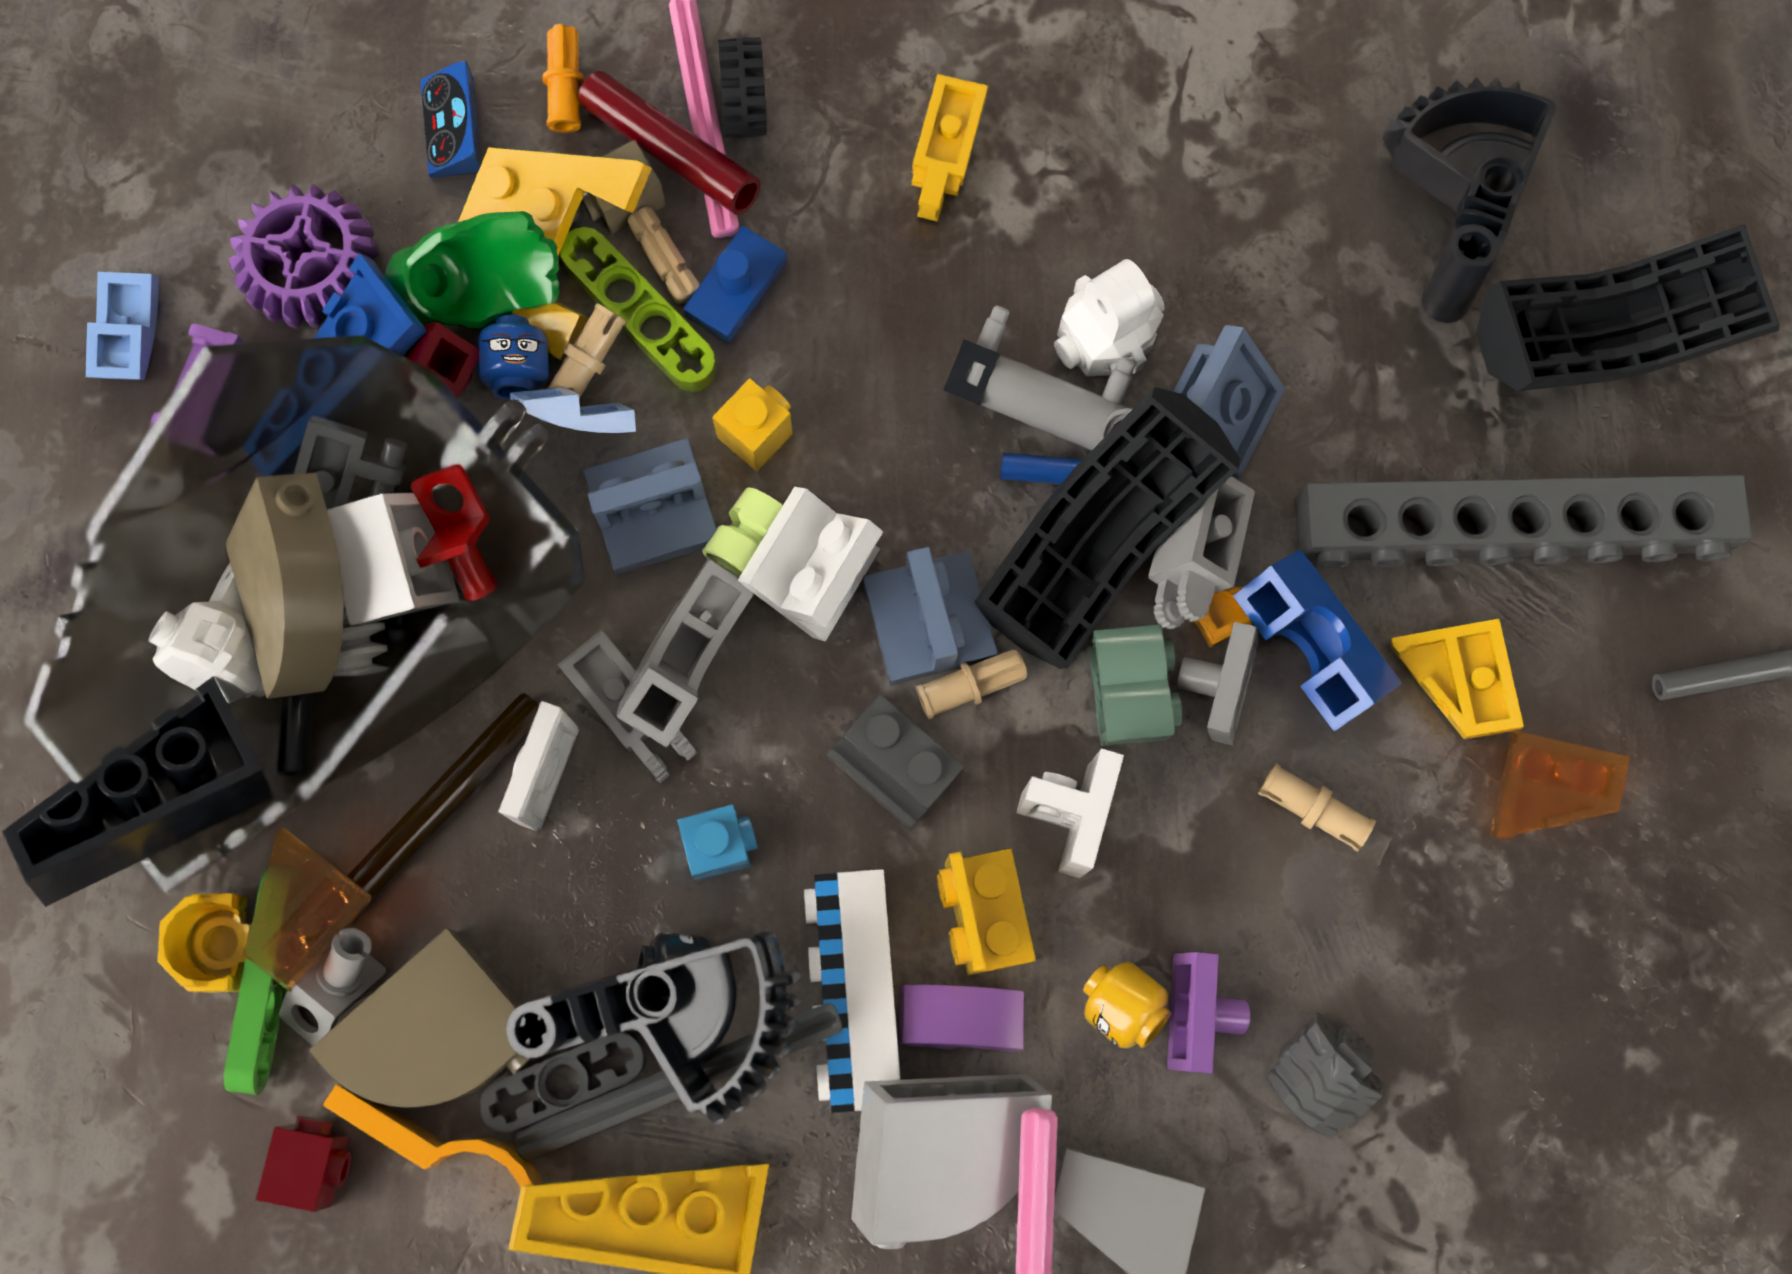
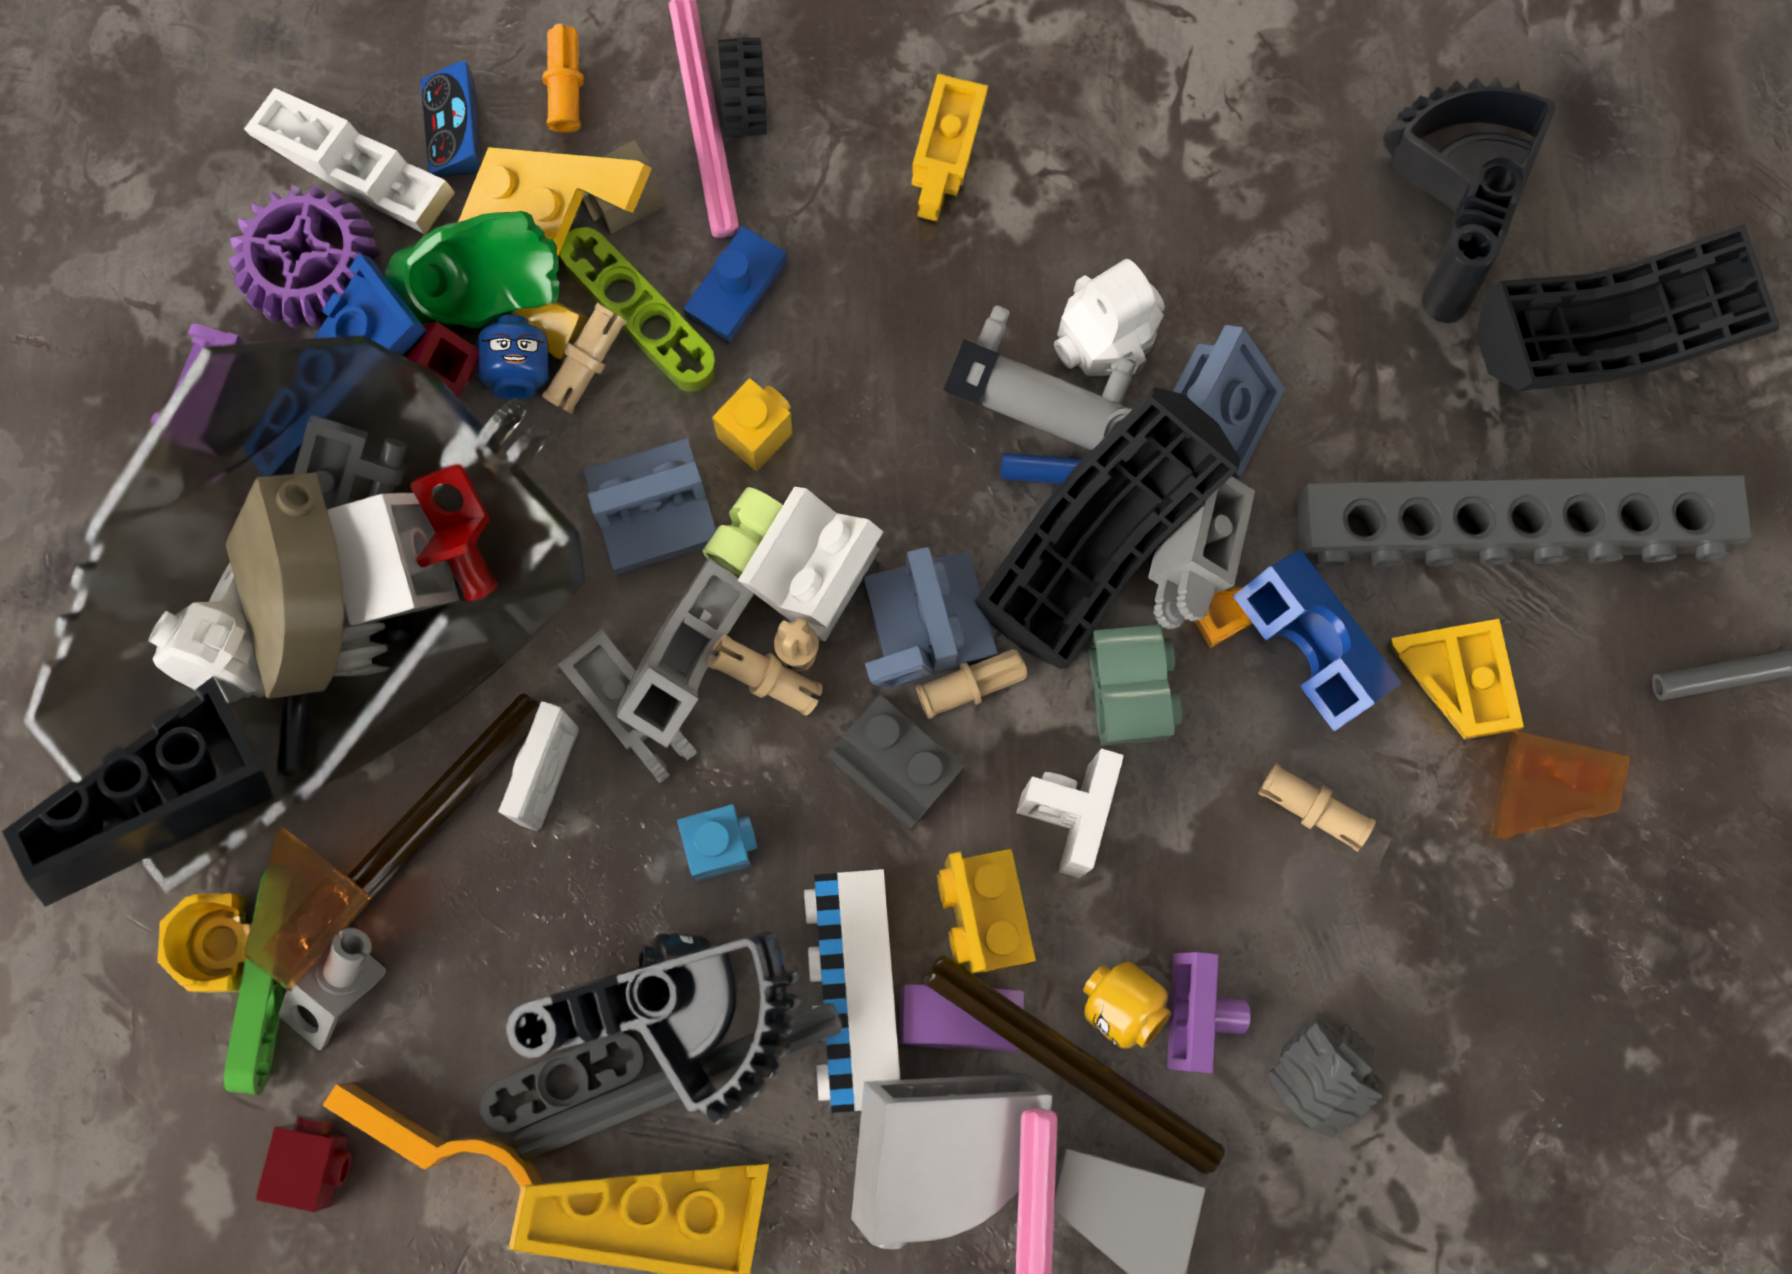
(124, 326): light blue slope -> none
(349, 160): none -> white slope
(426, 1031): dark tan brick -> none
(563, 409): light blue slope -> none
(663, 254): tan axle -> none
(669, 142): dark red piece -> none
(765, 675): none -> tan pin
(796, 644): none -> tan axle
(900, 668): none -> sand blue tile
(1074, 1065): none -> dark brown axle
(1224, 682): light grey tile -> none

